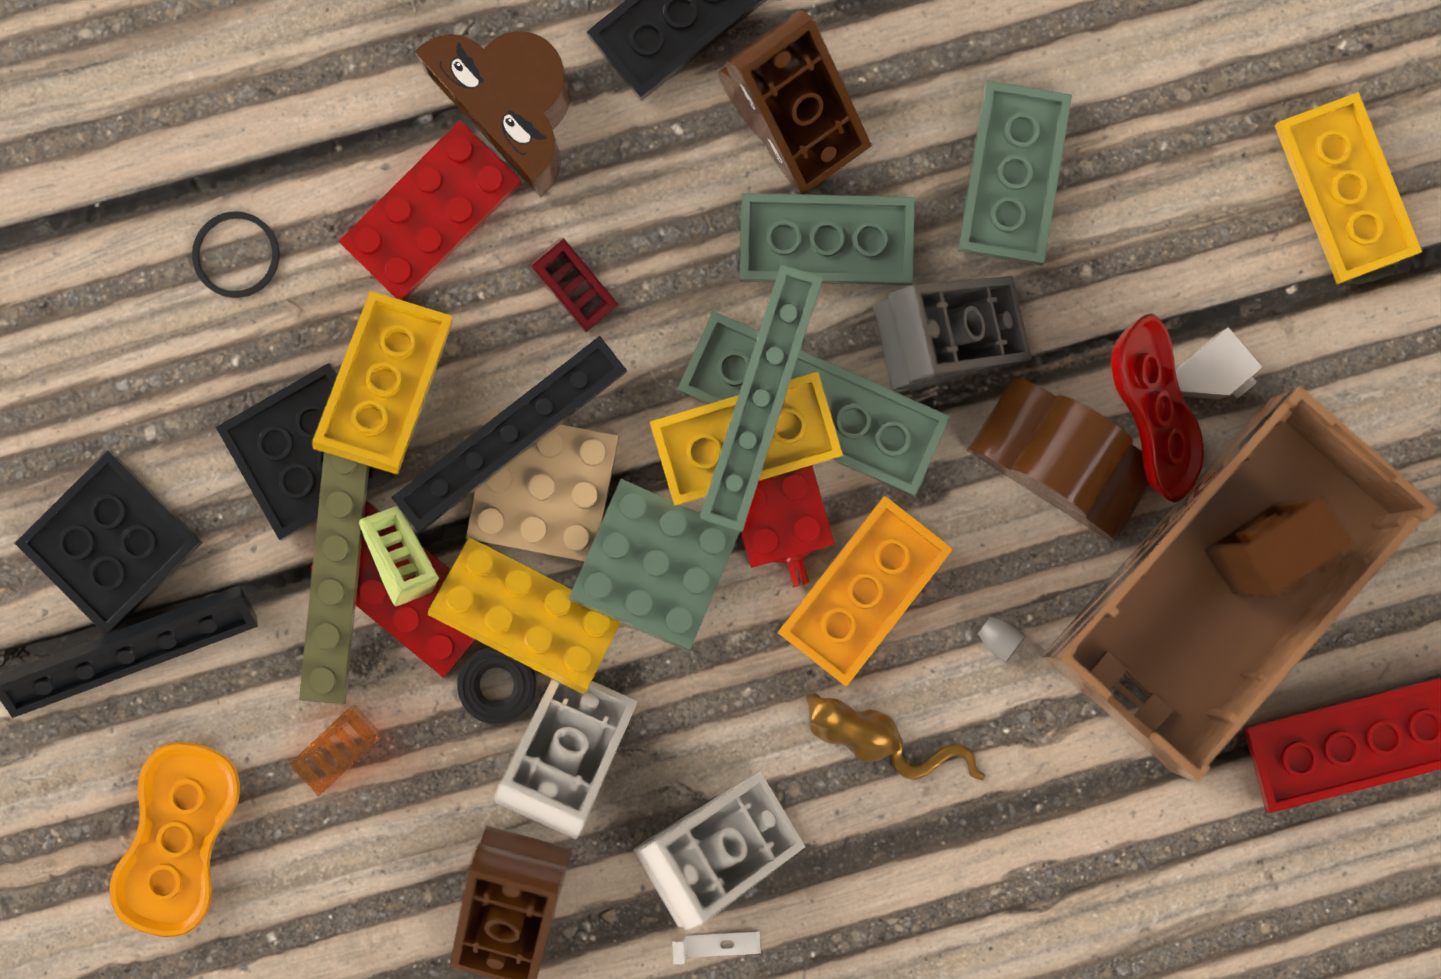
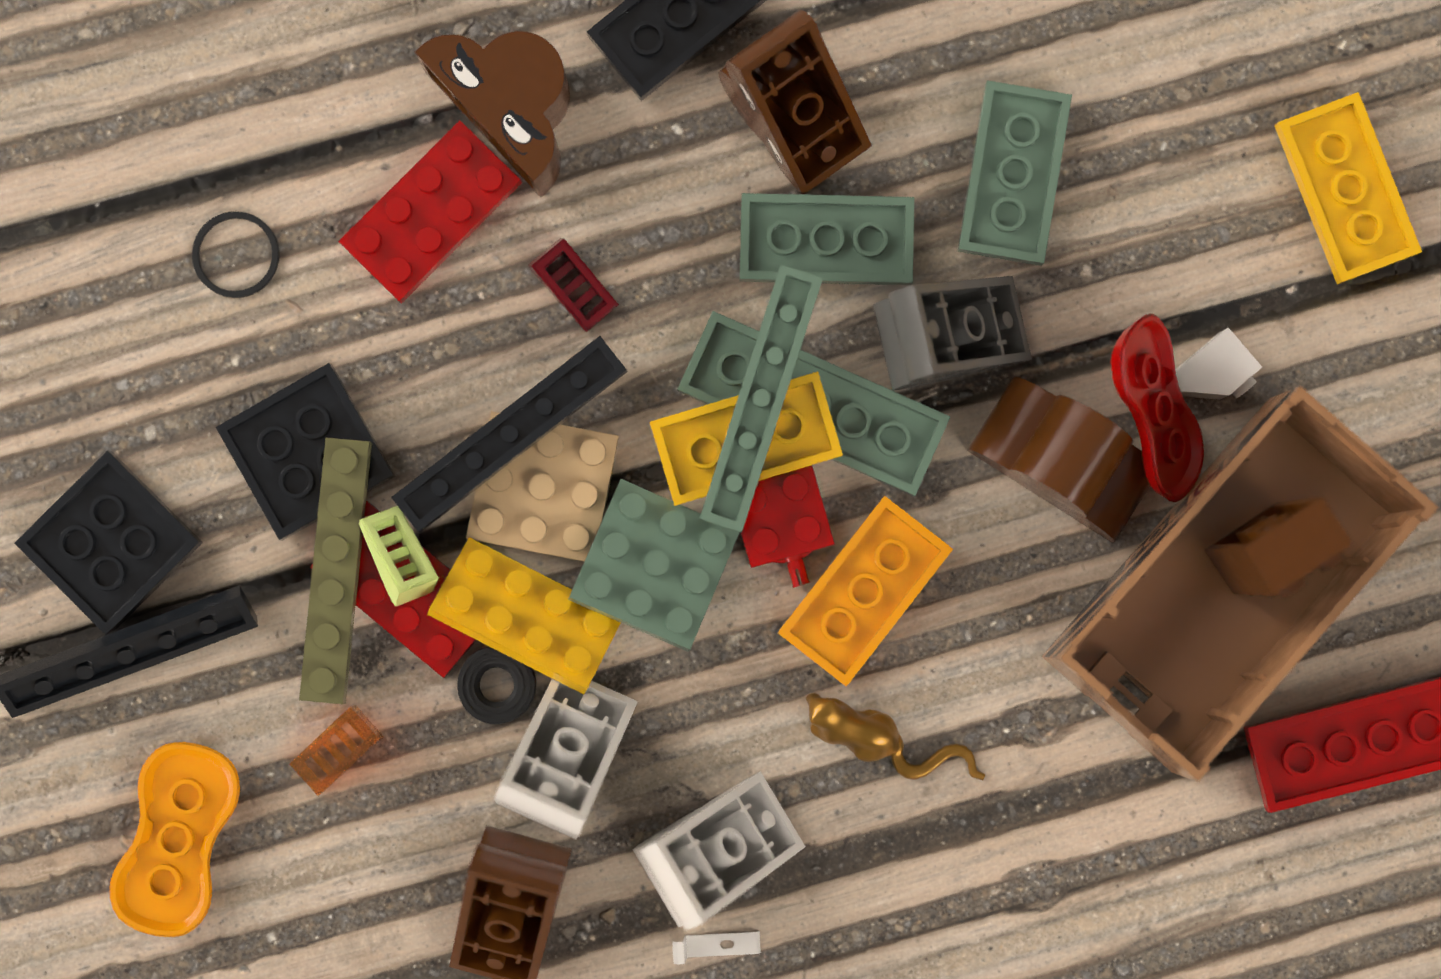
(383, 382): yellow plate -> none
(1001, 638): light grey hose -> none

